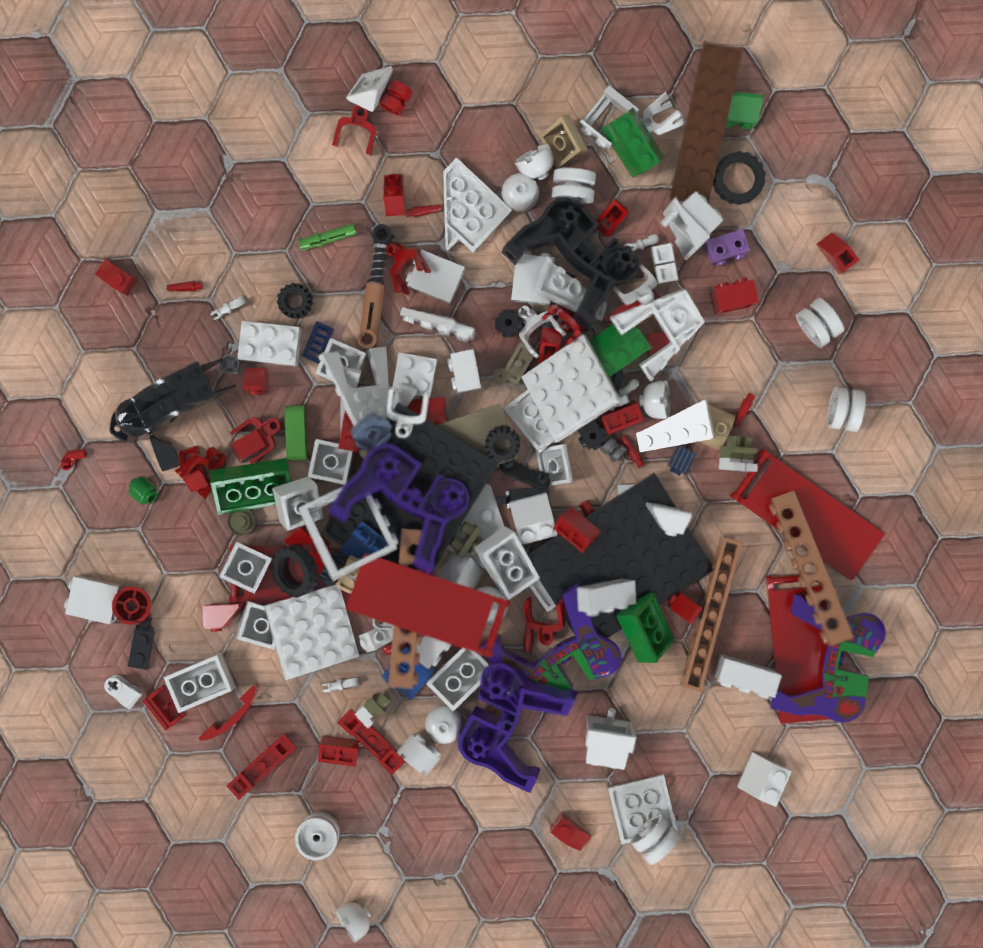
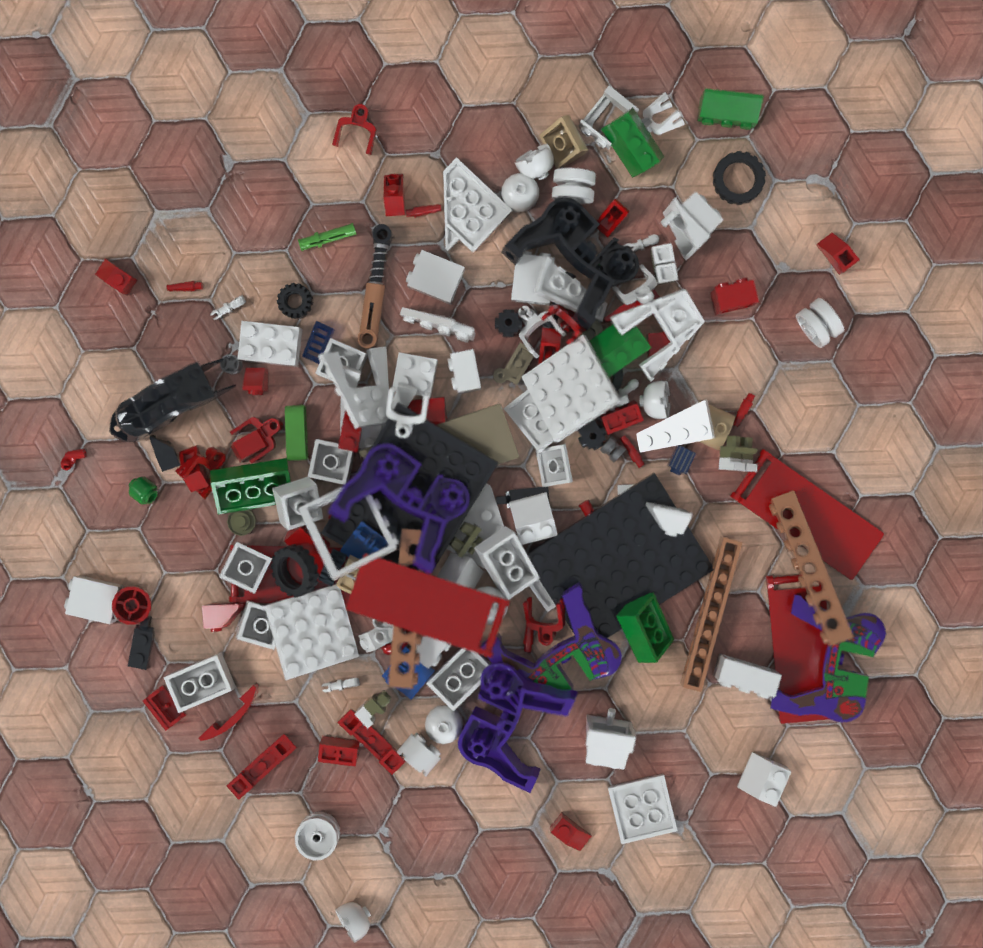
(125, 692): white piece -> none
(370, 88): white slope -> none
(371, 422): sand blue plate -> none
(395, 98): red wheel -> none
(402, 256): red piece -> none
(505, 455): black tyre -> none
(528, 476): black piece -> none
(576, 529): red hinge -> none
(606, 596): white brick -> none
(655, 839): white wheel -> none
(684, 607): red slope -> none
(706, 120): reddish brown plate -> none
(727, 247): medium lavender brick -> none
(846, 409): white wheel -> none

